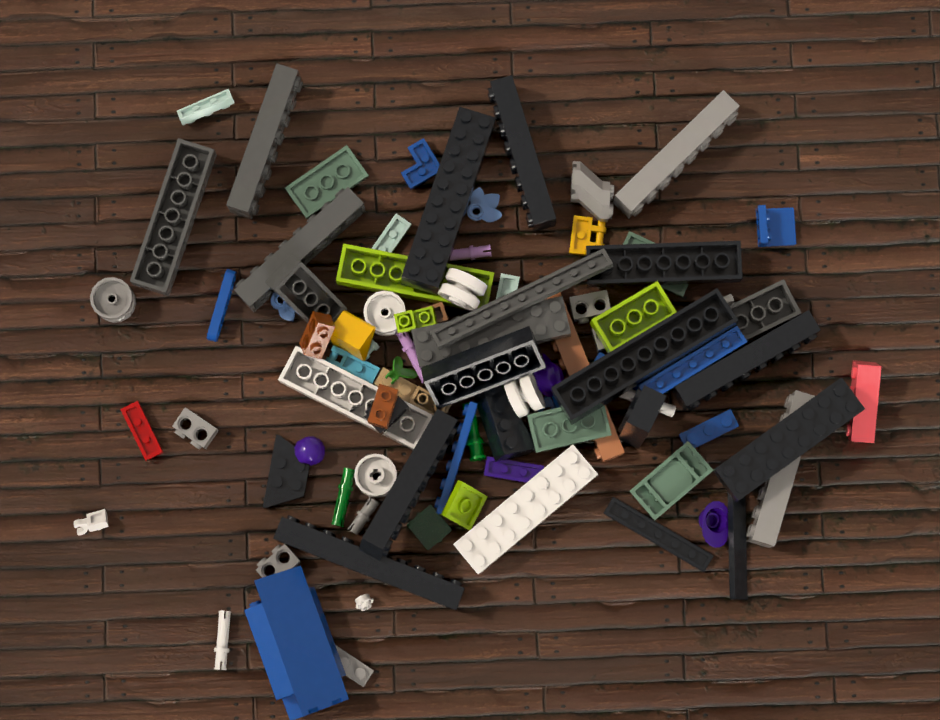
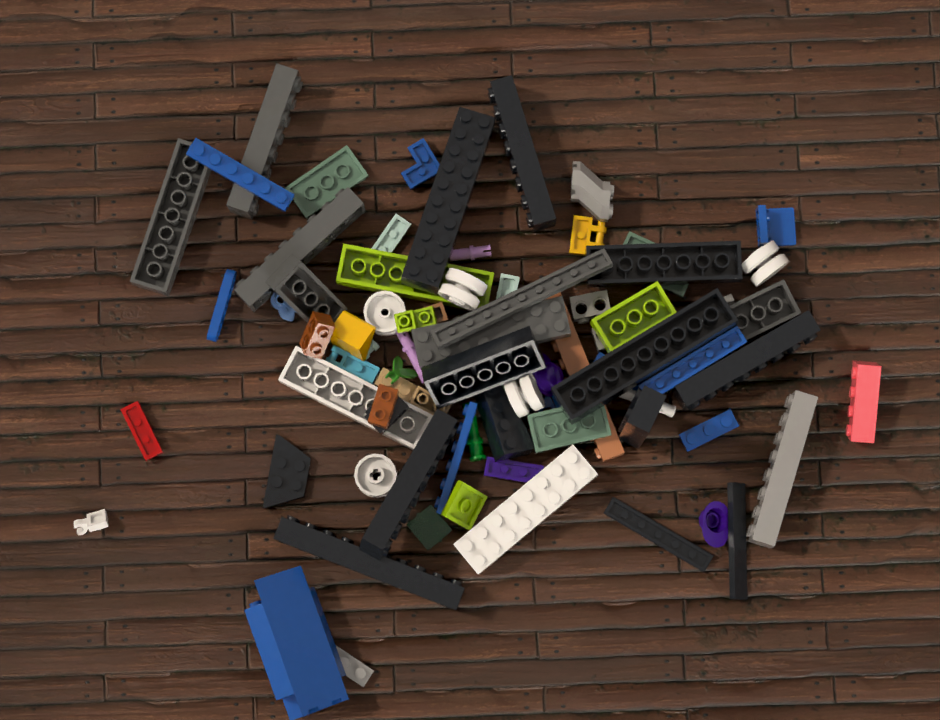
(102, 296): light grey wheel -> none
(197, 425): light grey brick -> none
(205, 107): light aqua plate -> none
(222, 640): white pin -> none
(240, 174): none -> blue plate
(274, 560): light grey brick -> none
(310, 450): dark purple hair -> none
(345, 489): green pin -> none
(363, 516): light grey pin -> none
(364, 602): white plate -> none
(485, 204): medium blue plate -> none
(671, 480): sand green slope -> none
(676, 154): light grey brick -> none
(762, 260): none -> white wheel
(788, 439): black brick -> none

